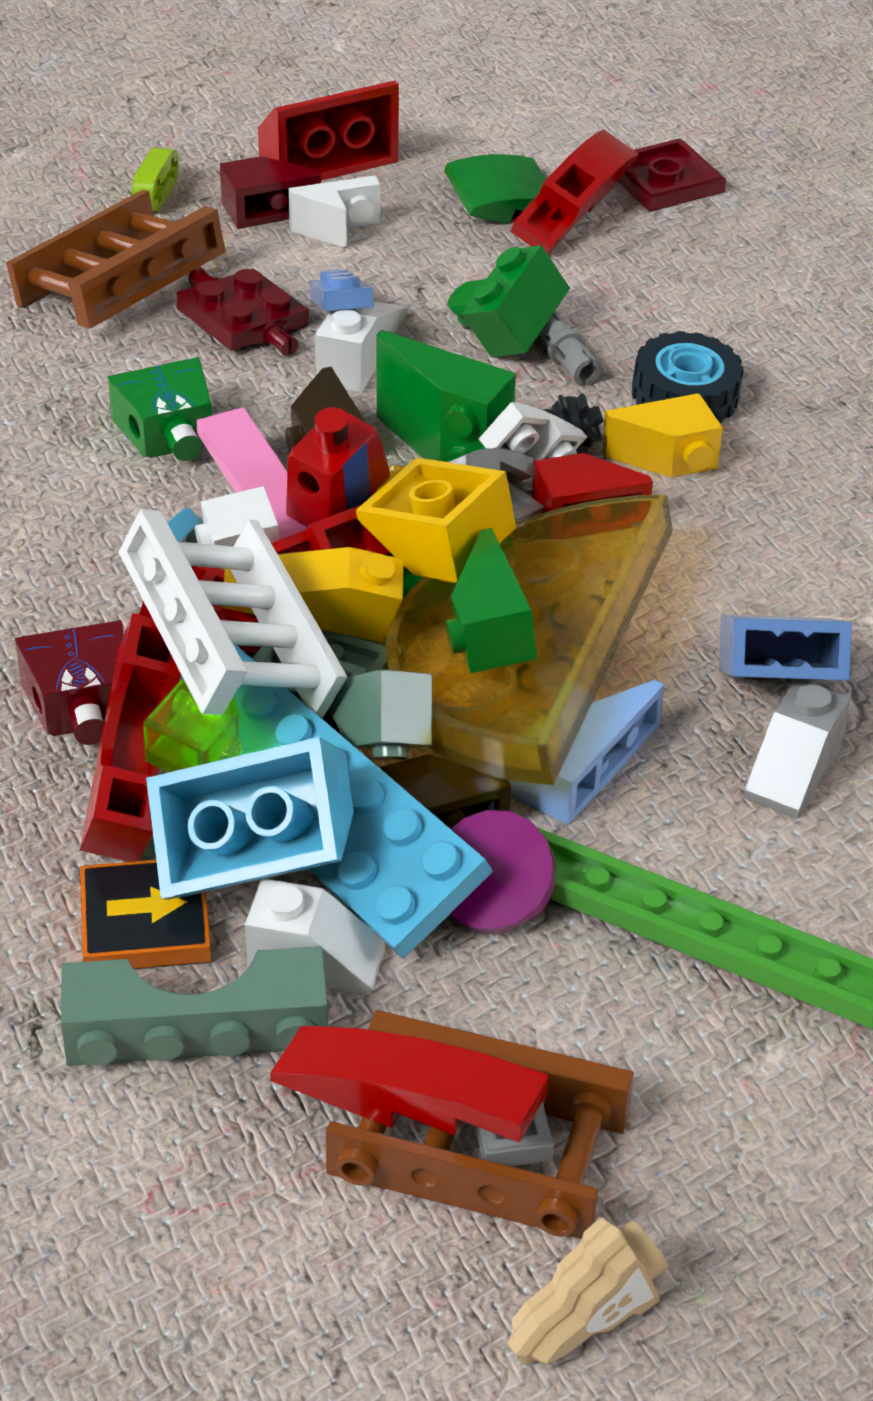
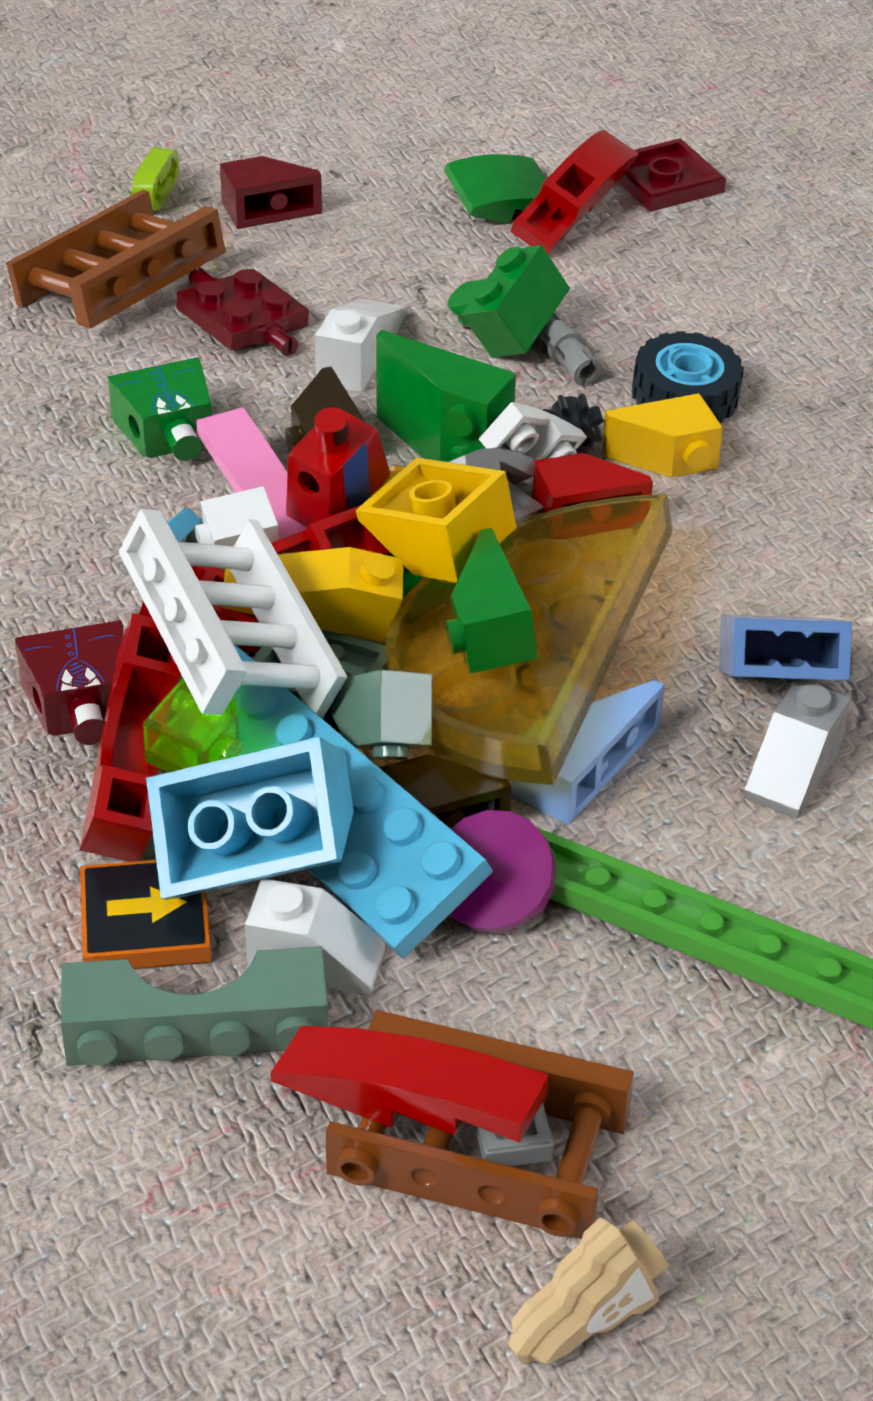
(331, 207): white slope -> none
(336, 131): red slope -> none
(340, 291): medium blue plate -> none

